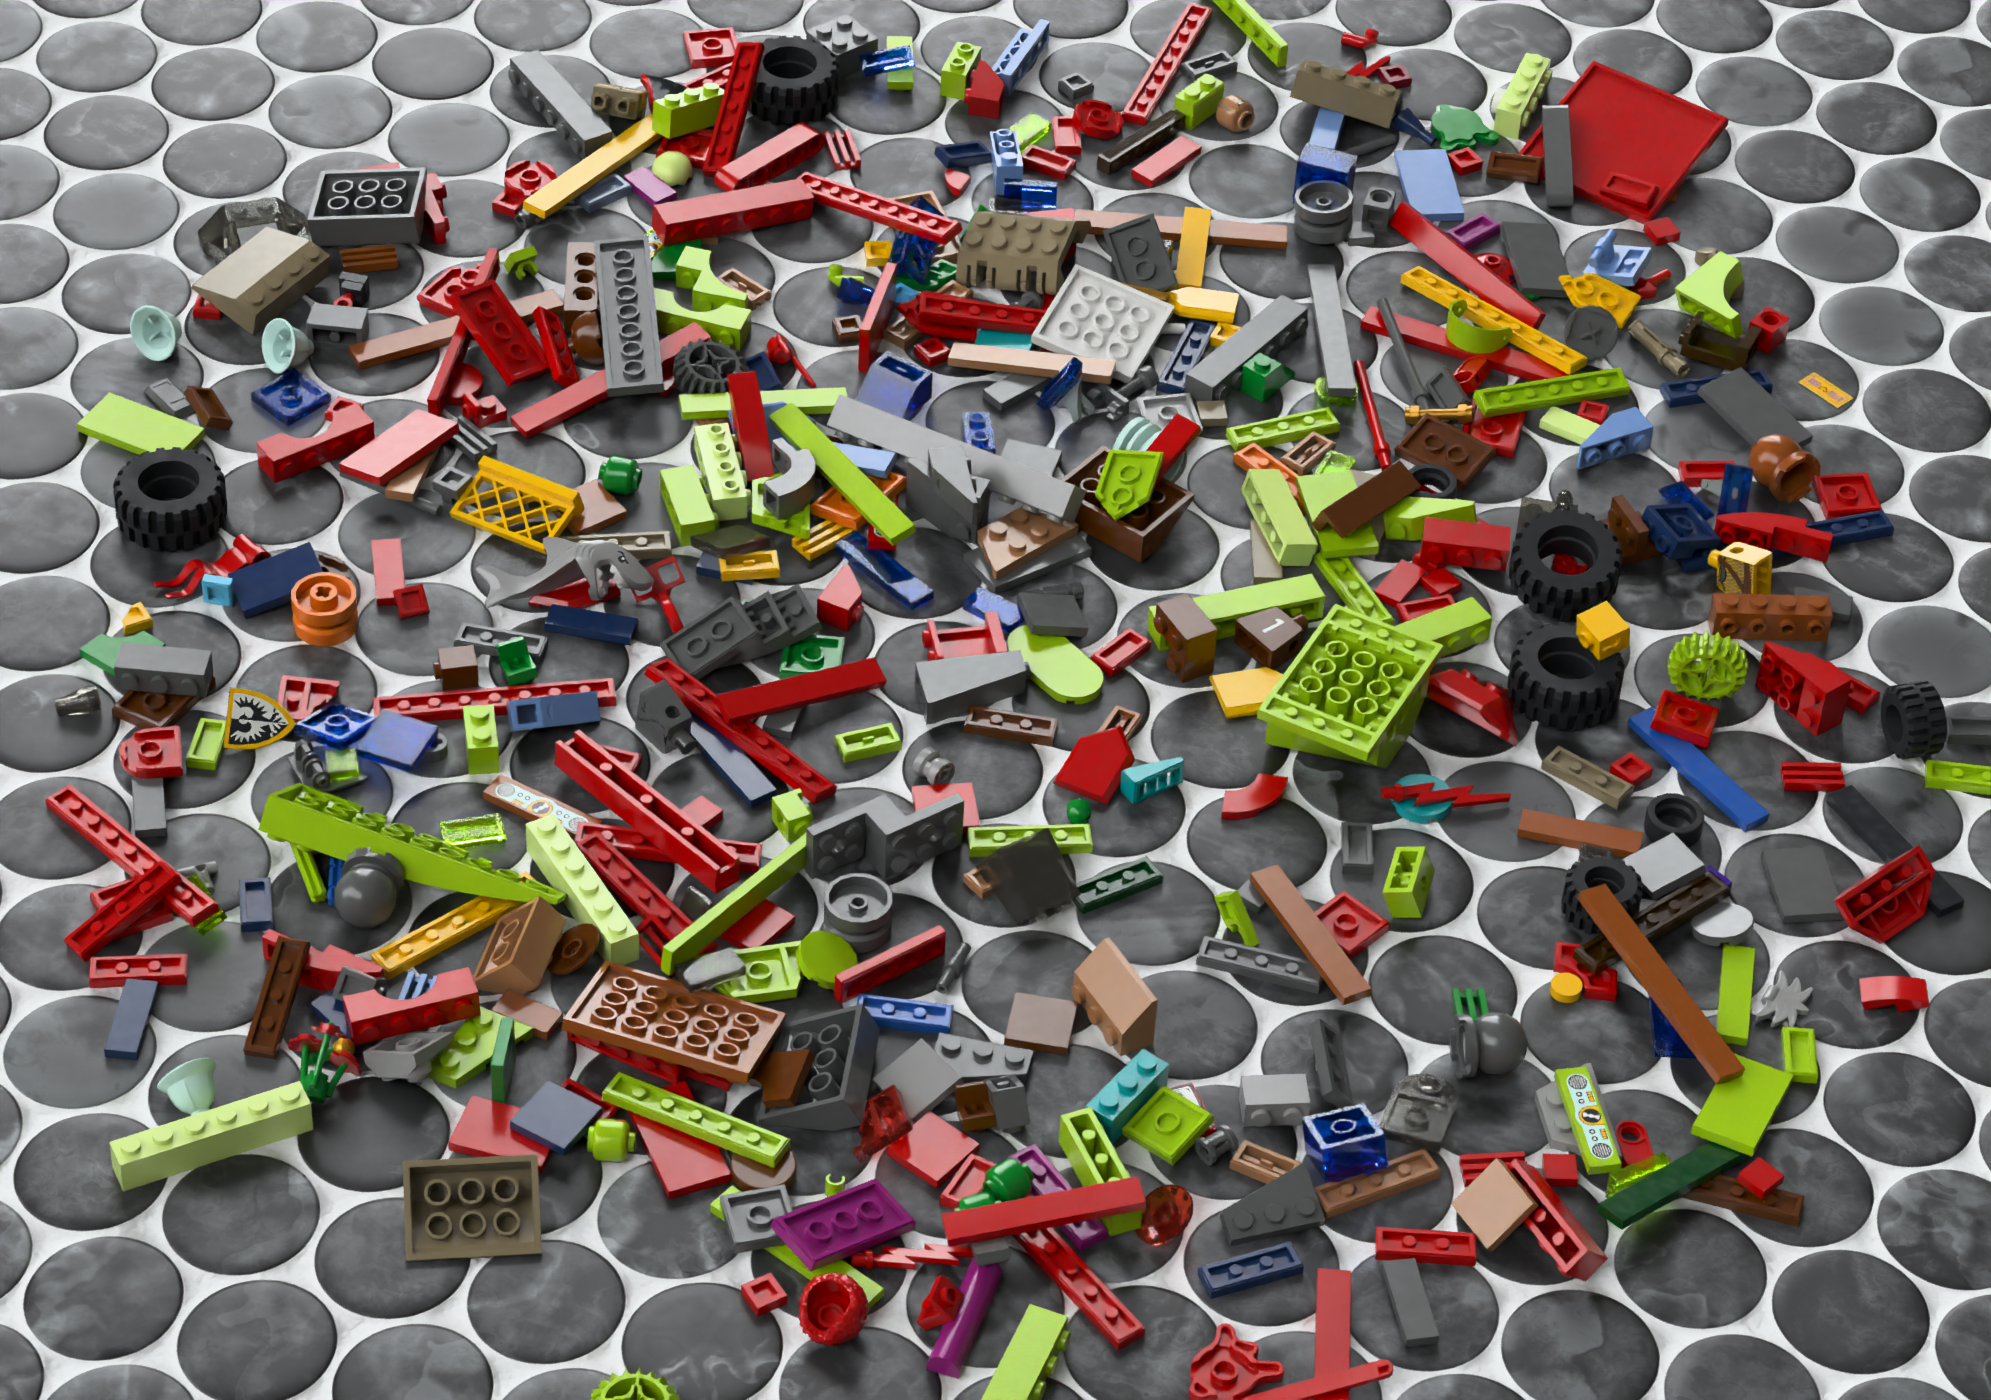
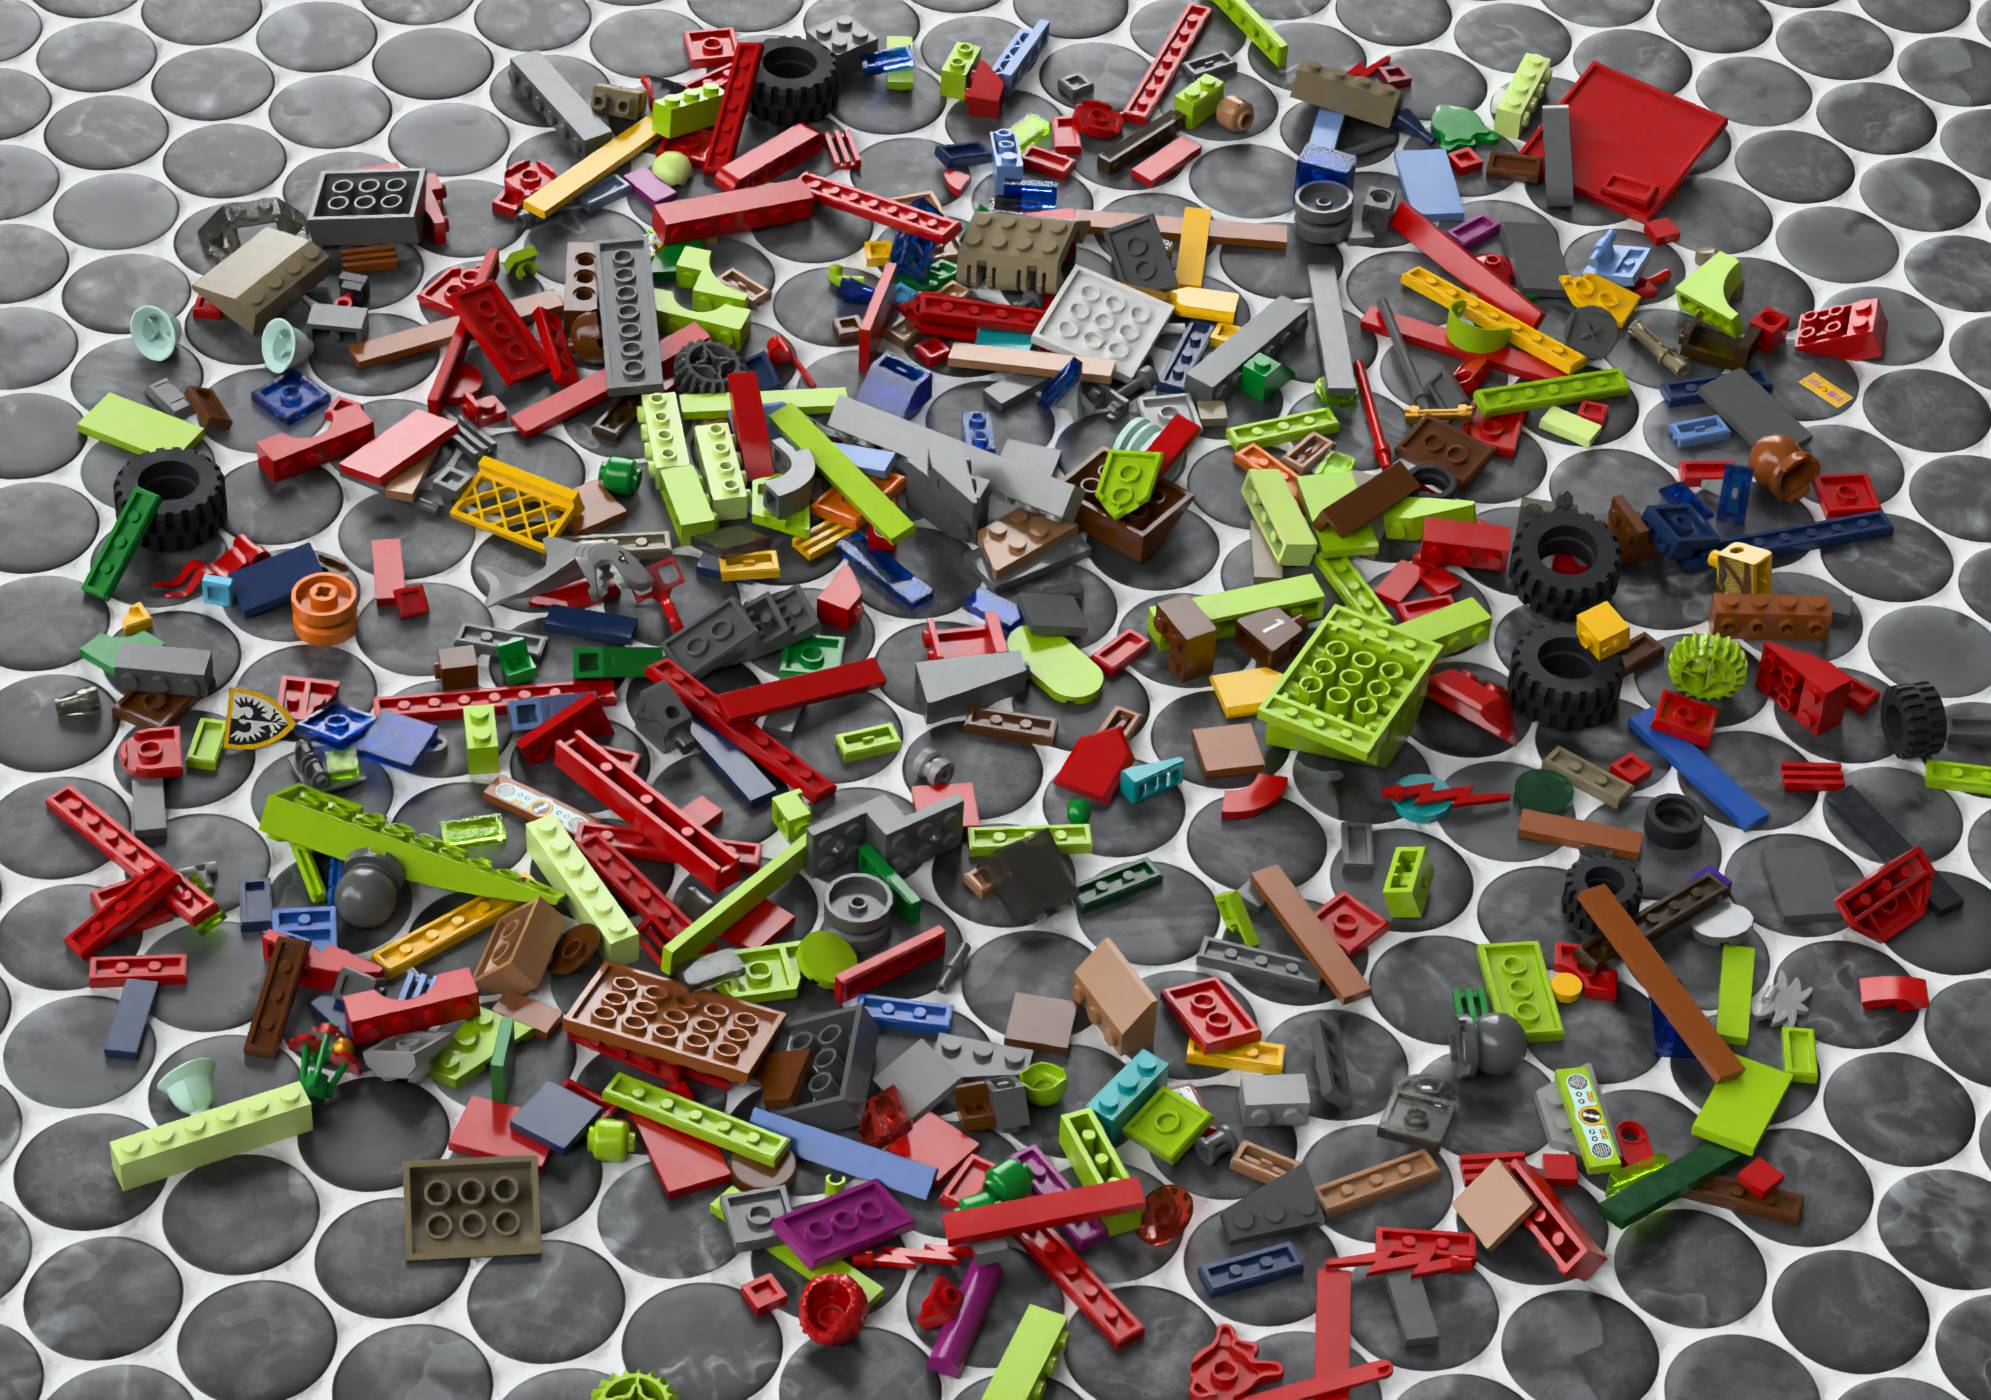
(122, 543): none -> green tile
(308, 923): none -> wing
(583, 715): none -> red wing
(614, 661): none -> green slope
(618, 418): none -> dark brown tile
(662, 432): none -> yellowish green brick
(850, 1155): none -> tile
(904, 898): none -> green tile
(1044, 1083): none -> lime hair
(1210, 1015): none -> red tile
(1228, 750): none -> tile
(1251, 1057): none -> yellow tile
(1345, 1143): clear blue brick -> none
(1360, 41): red arm -> none
(1422, 1262): none -> red piece
(1521, 987): none -> lime tile
(1543, 791): none -> clear green tile
(1616, 437): medium blue slope -> none
(1641, 651): none -> reddish brown tile
(1665, 865): tile -> none
(1699, 431): none -> medium blue tile
(1775, 532): red slope -> none
(1844, 331): none -> red slope

